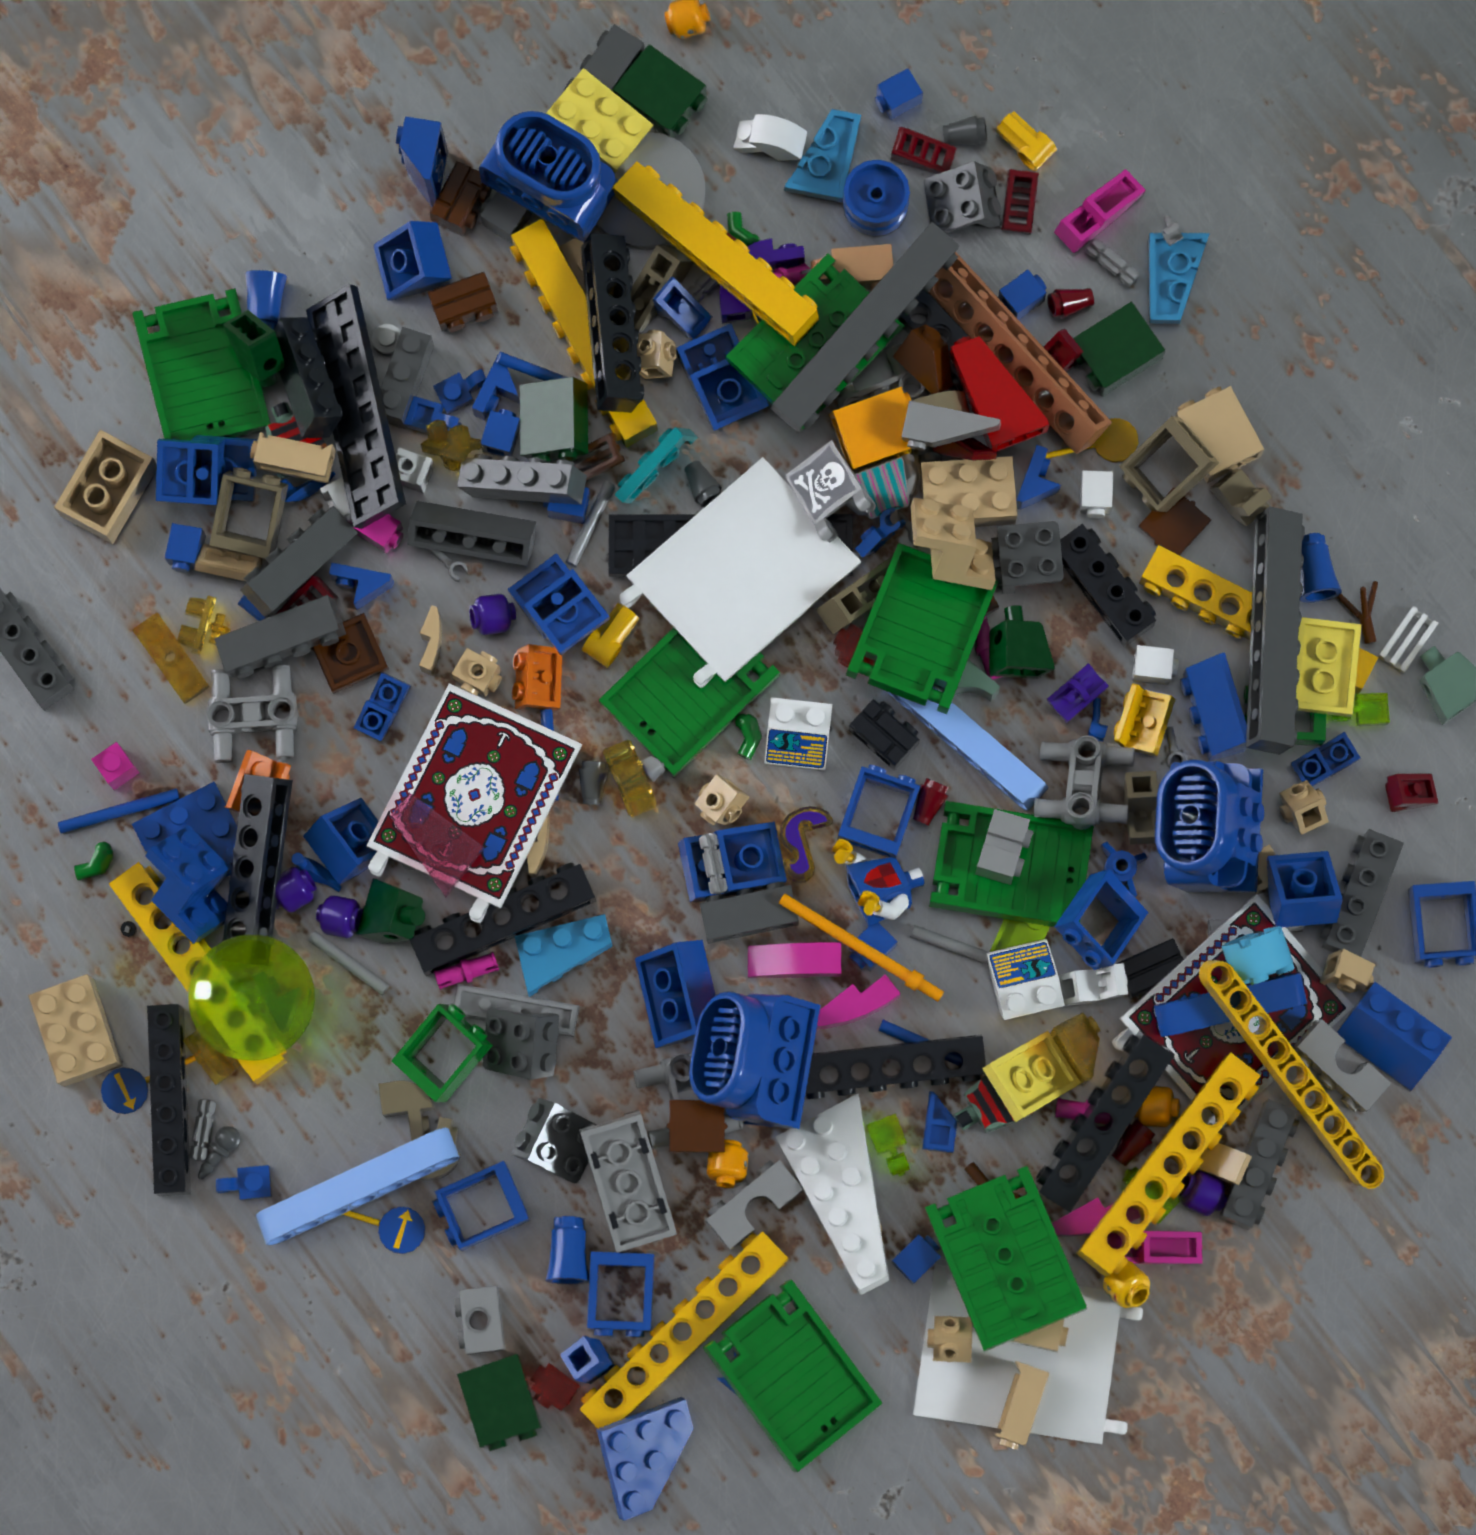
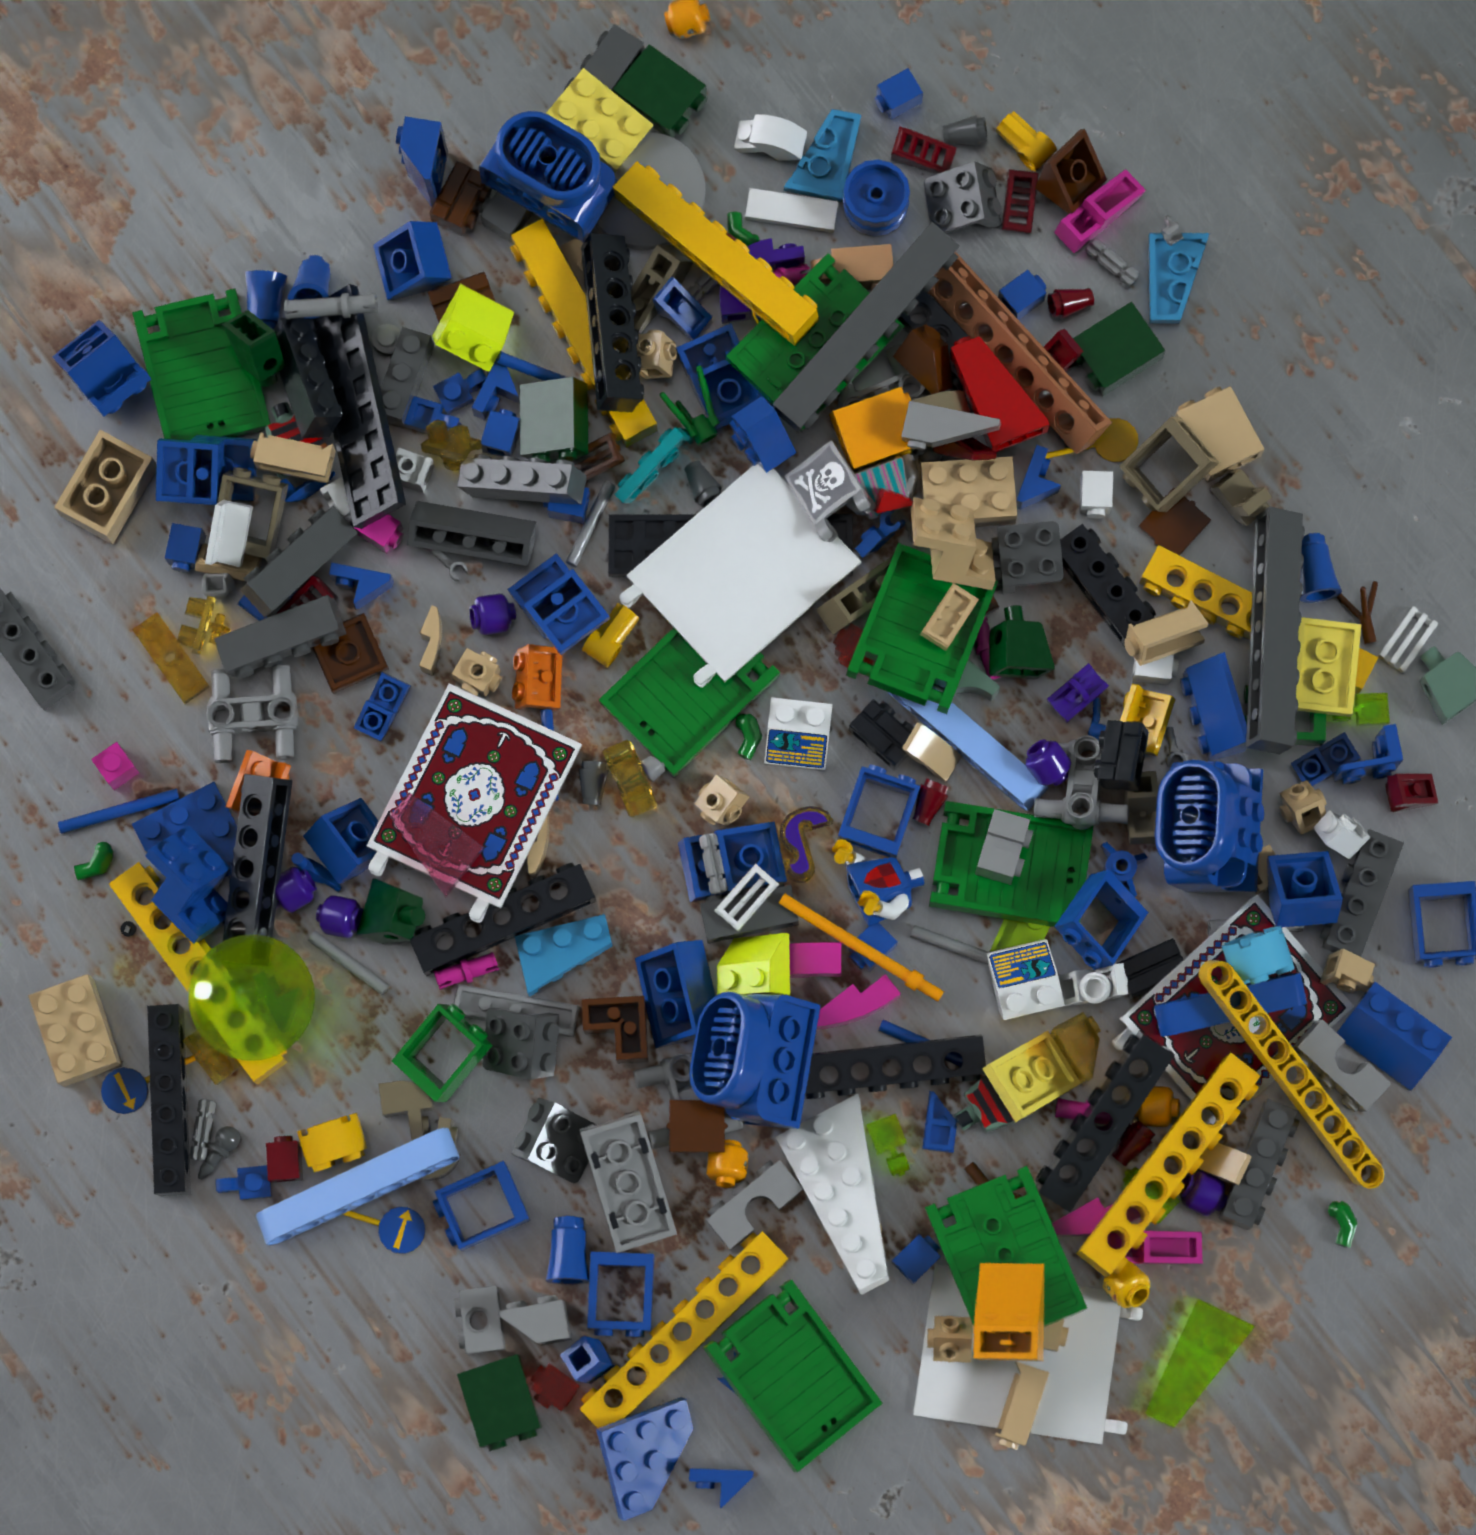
(102, 368): none -> blue bracket
(217, 585): none -> light grey piece
(228, 533): none -> white panel
(284, 1160): none -> dark red brick
(311, 280): none -> blue plant
(331, 306): none -> light grey pin
(332, 1141): none -> yellow brick
(473, 327): none -> neon yellow slope
(541, 1322): none -> light grey slope
(623, 1017): none -> reddish brown brick
(700, 427): none -> green plant
(729, 918): none -> white tile
(731, 1481): none -> blue slope
(756, 966): none -> neon yellow slope
(761, 435): none -> blue brick
(791, 210): none -> white tile
(889, 500): none -> red slope
(931, 752): none -> tan slope
(949, 616): none -> tan plate
(1009, 1312): none -> light orange slope
(1048, 762): none -> dark purple head
(1072, 173): none -> reddish brown slope
(1095, 987): none -> white plate
(1122, 755): none -> black brick
(1165, 635): none -> tan window
(1198, 1356): none -> clear neon green wing
(1341, 833): none -> white brick
(1346, 1220): none -> green arm
(1386, 754): none -> blue bracket

